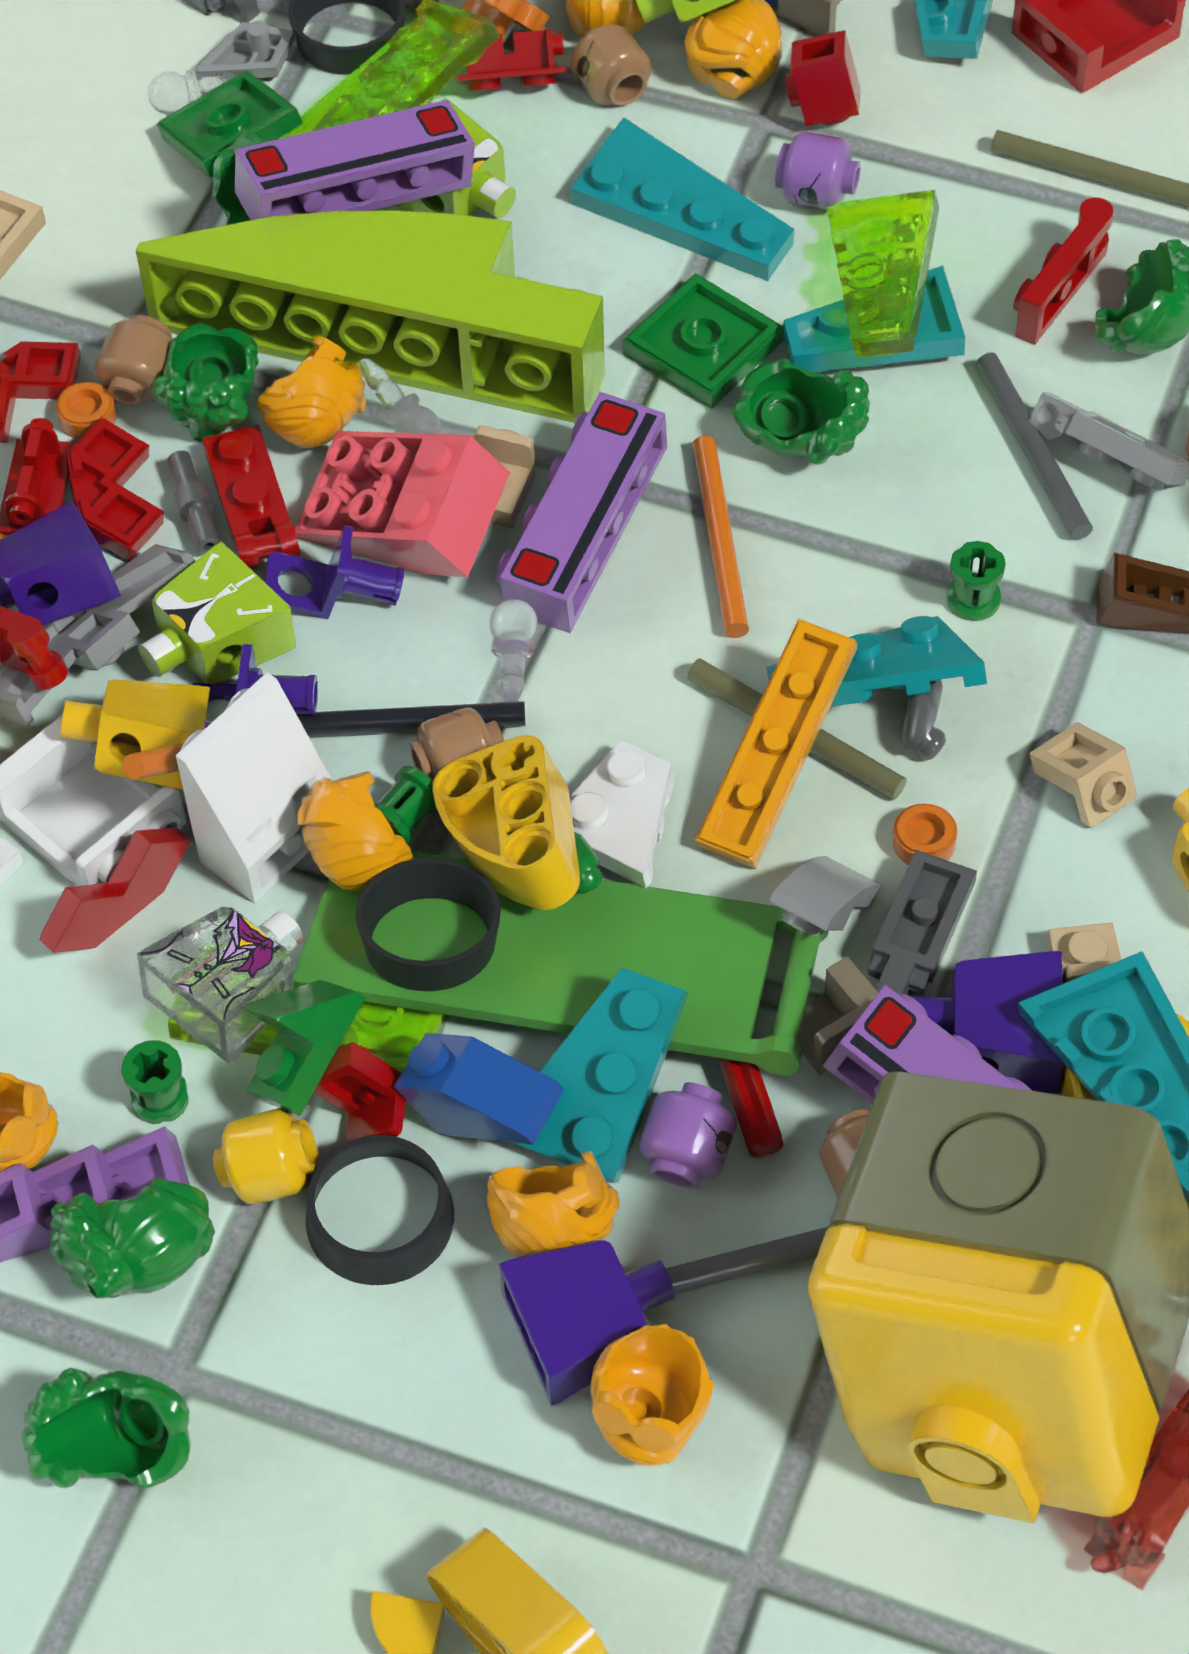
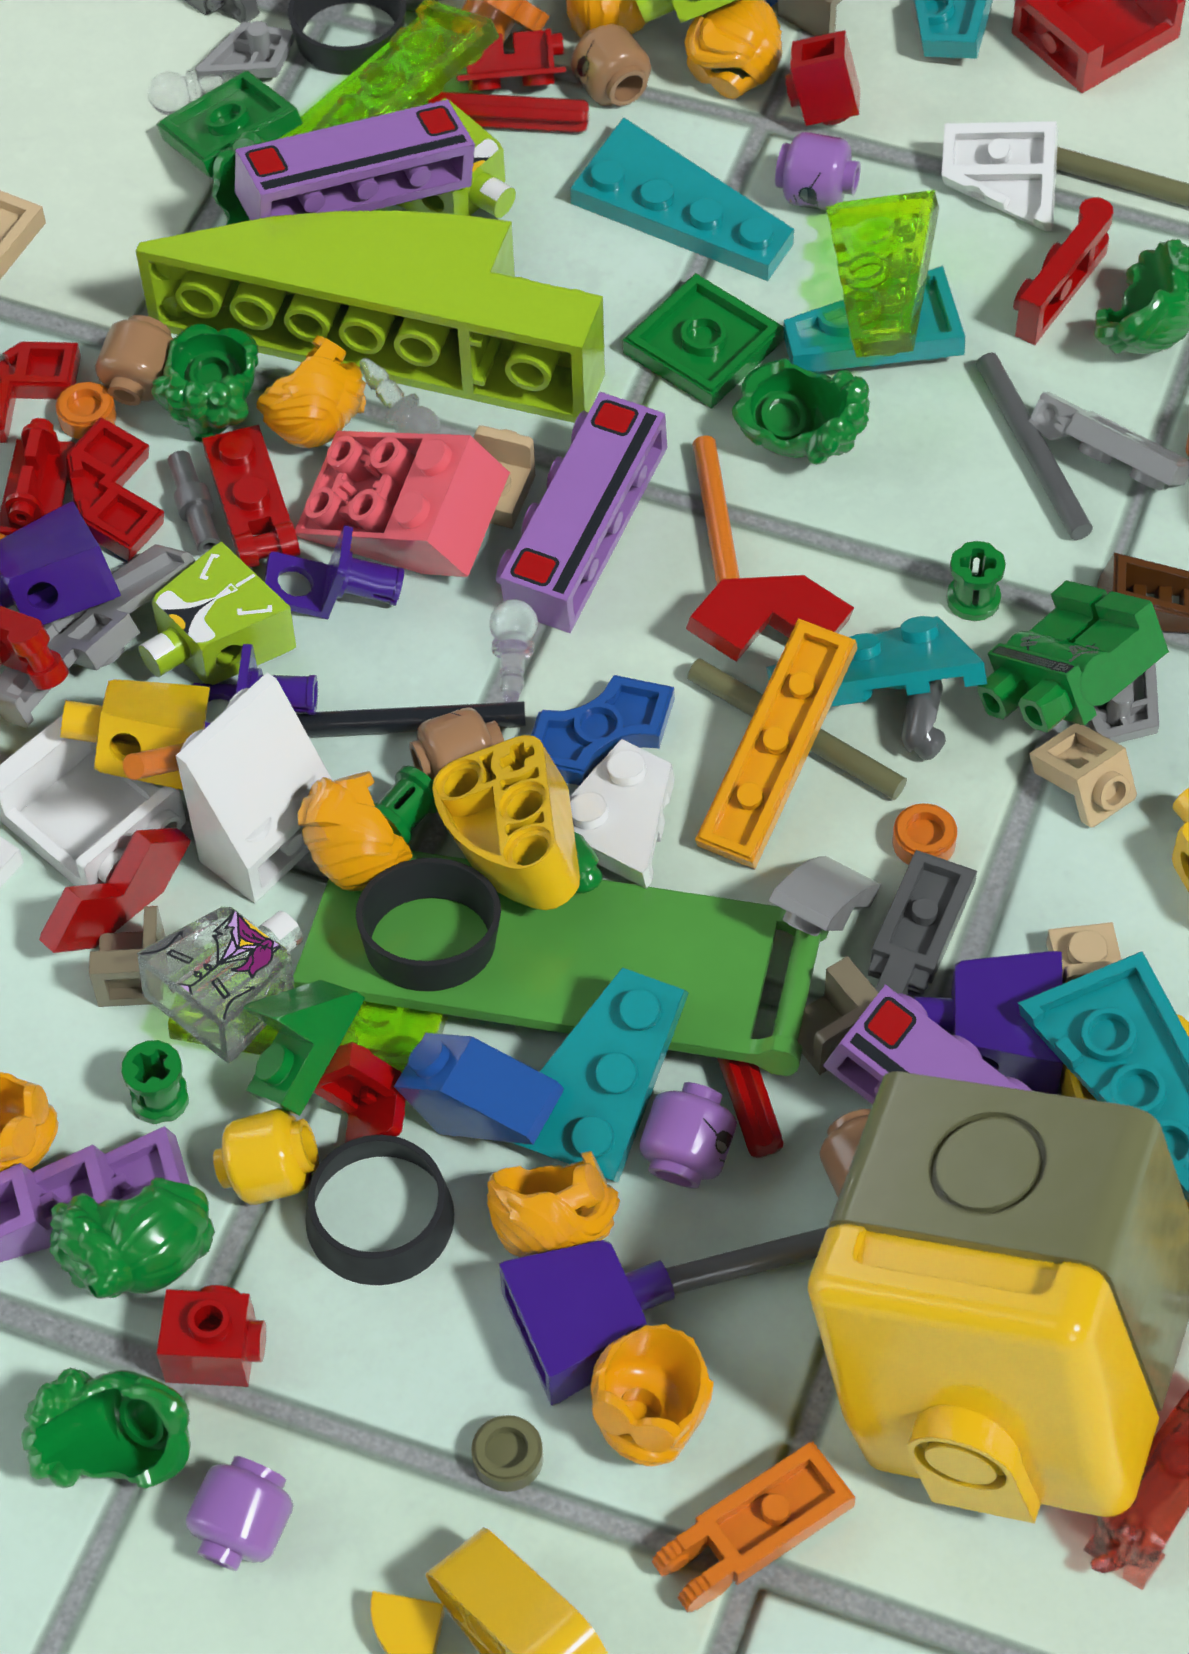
(116, 967): none -> dark tan panel
(209, 1337): none -> red brick
(239, 1513): none -> medium lavender head
(507, 1453): none -> olive tile
(521, 111): none -> red axle
(586, 734): none -> blue tile
(744, 606): none -> red tile
(758, 1524): none -> orange hinge
(1005, 166): none -> white wing
(1073, 657): none -> green hips
(1131, 712): none -> light grey piece

